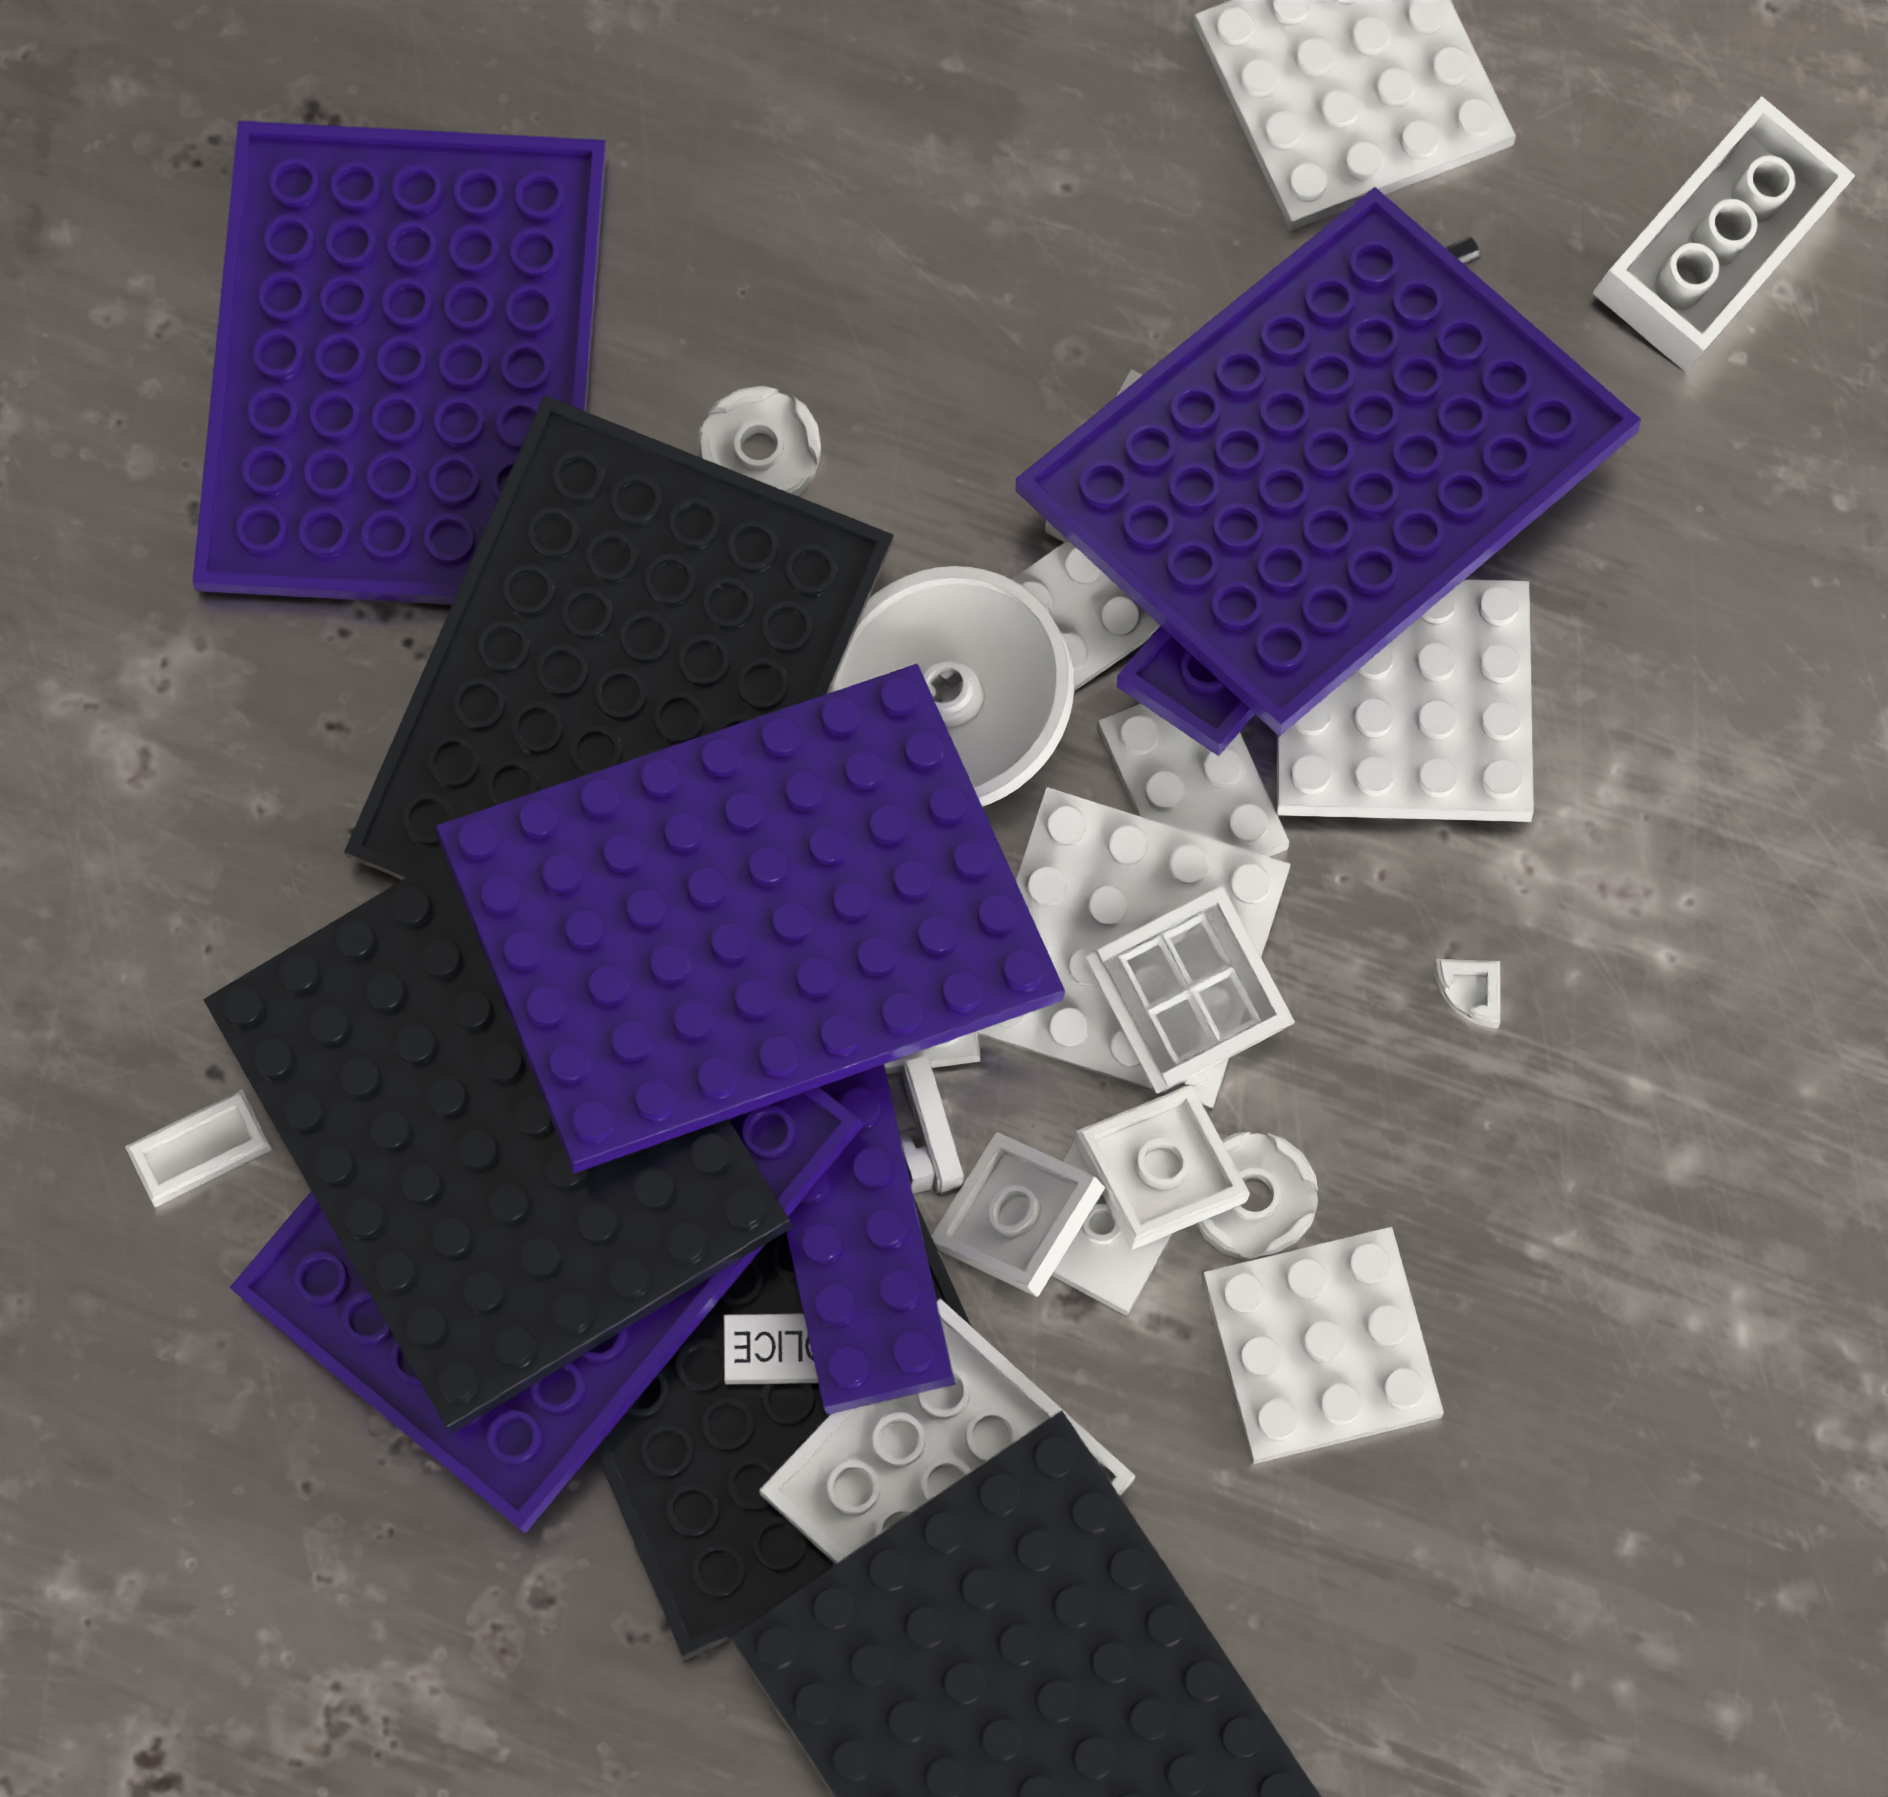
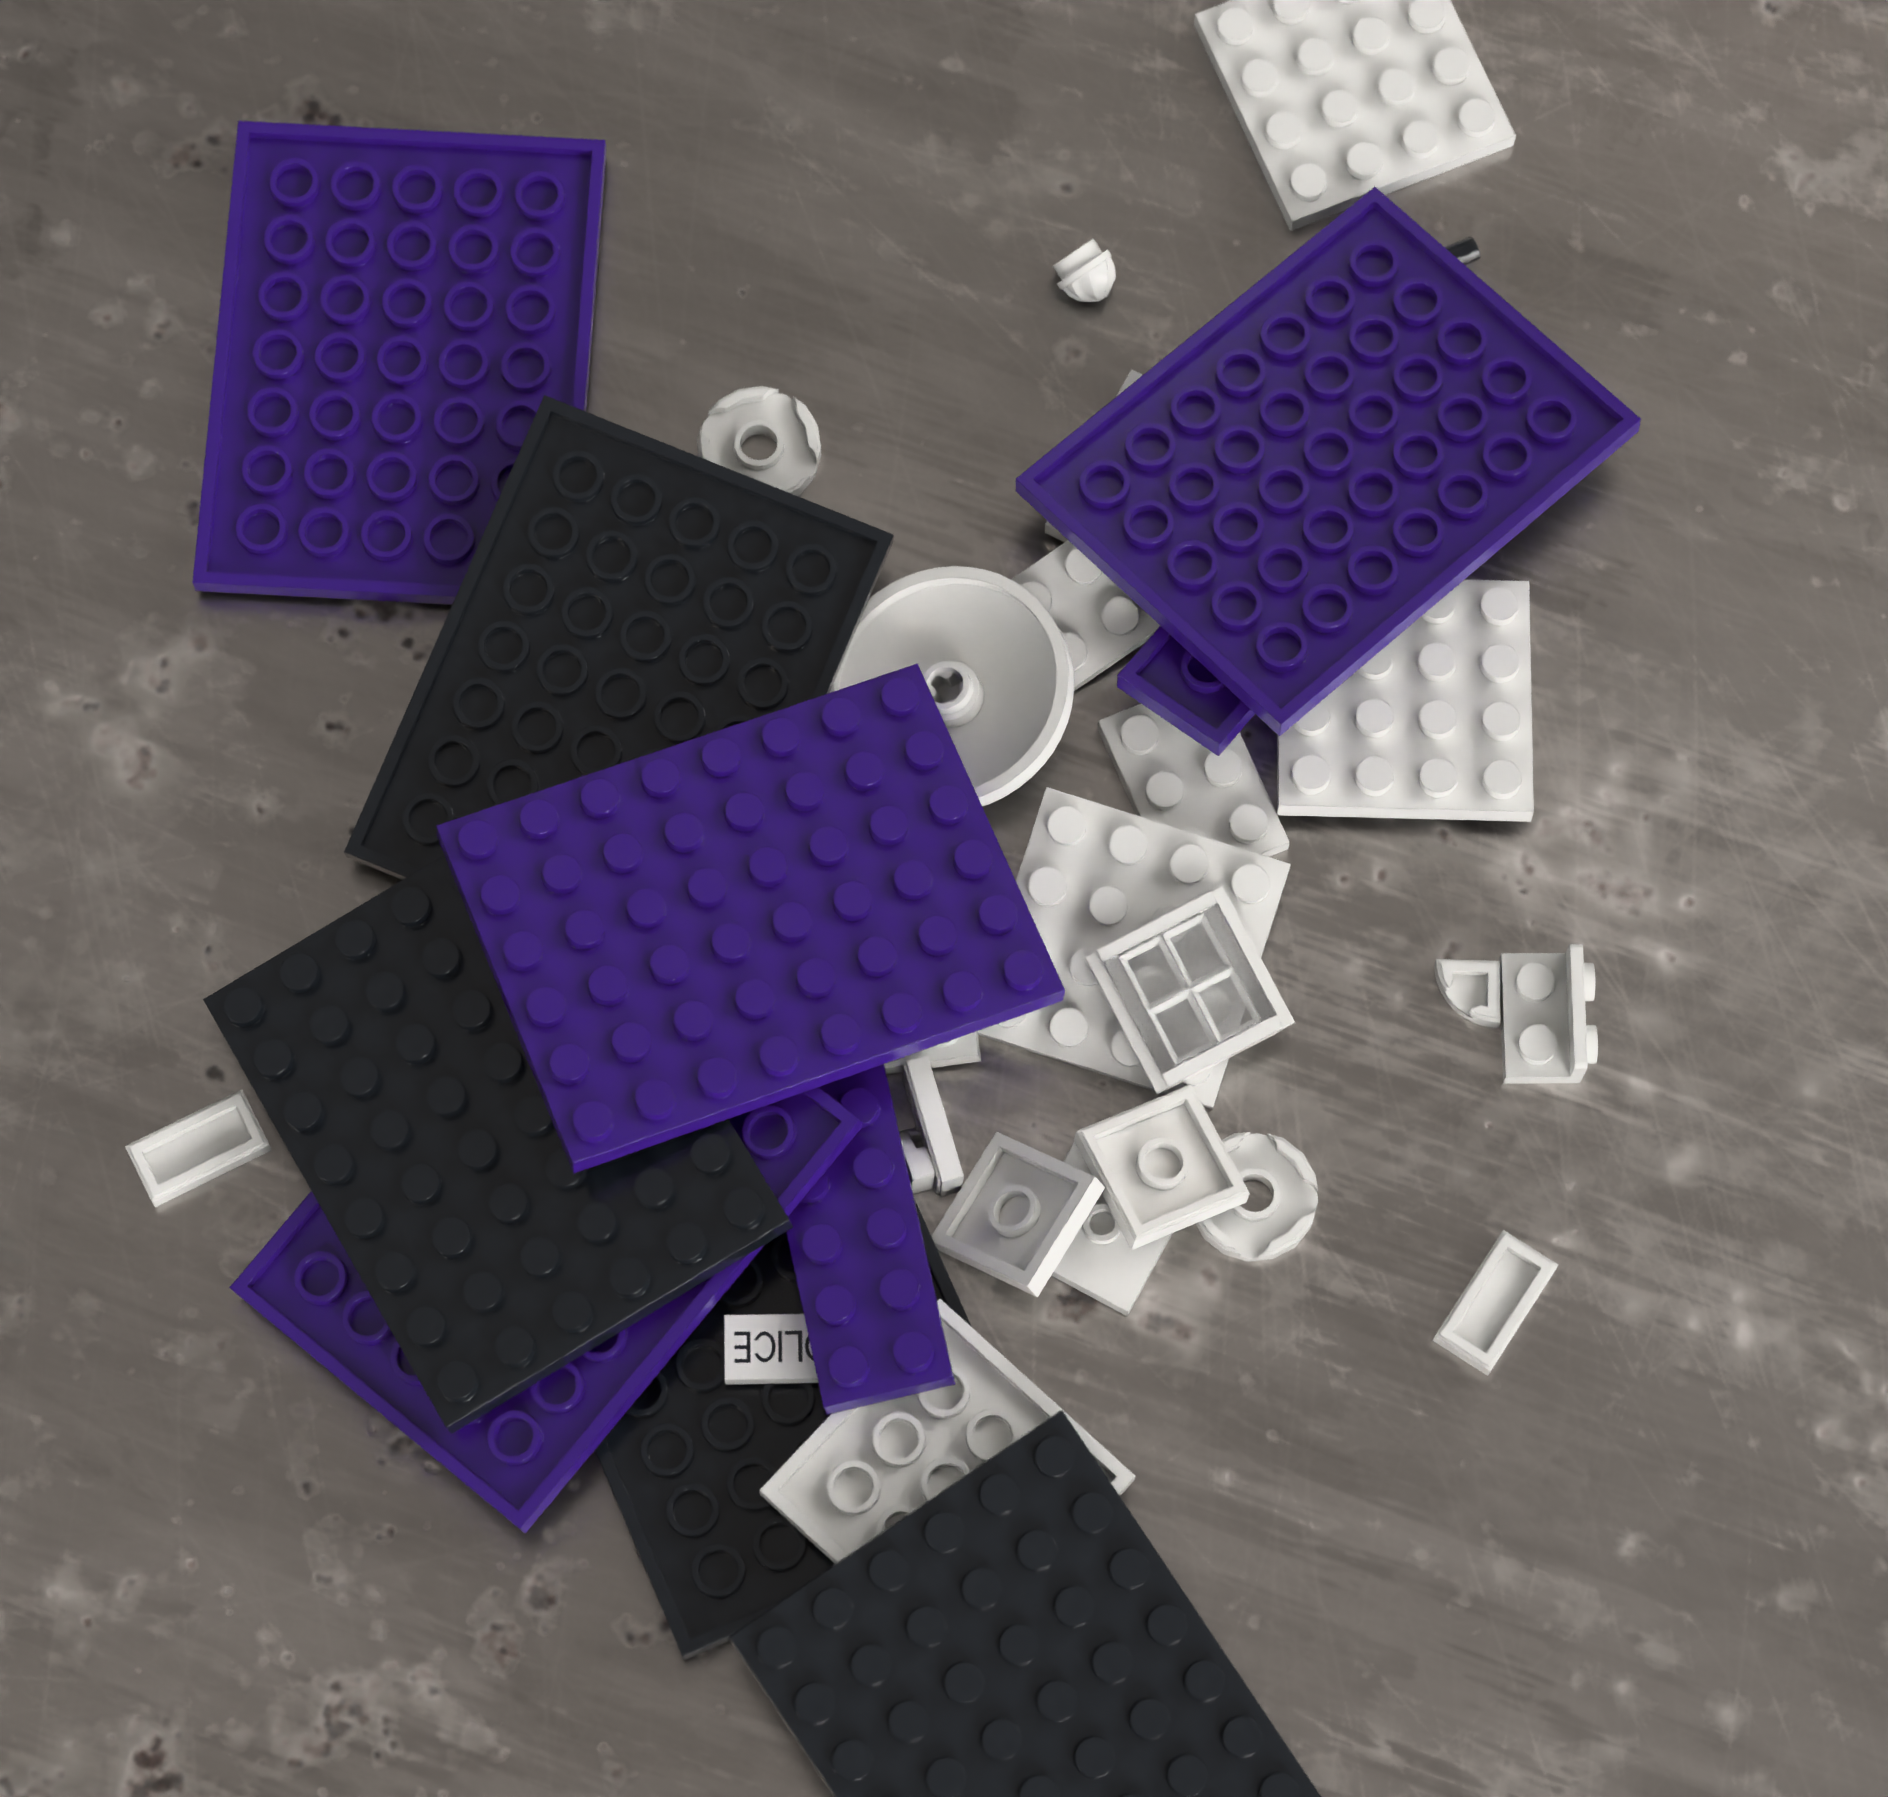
(1086, 273): none -> white plate
(1322, 1345): white plate -> none
(1495, 1302): none -> white tile
(1546, 1016): none -> white bracket
(1723, 234): white brick -> none

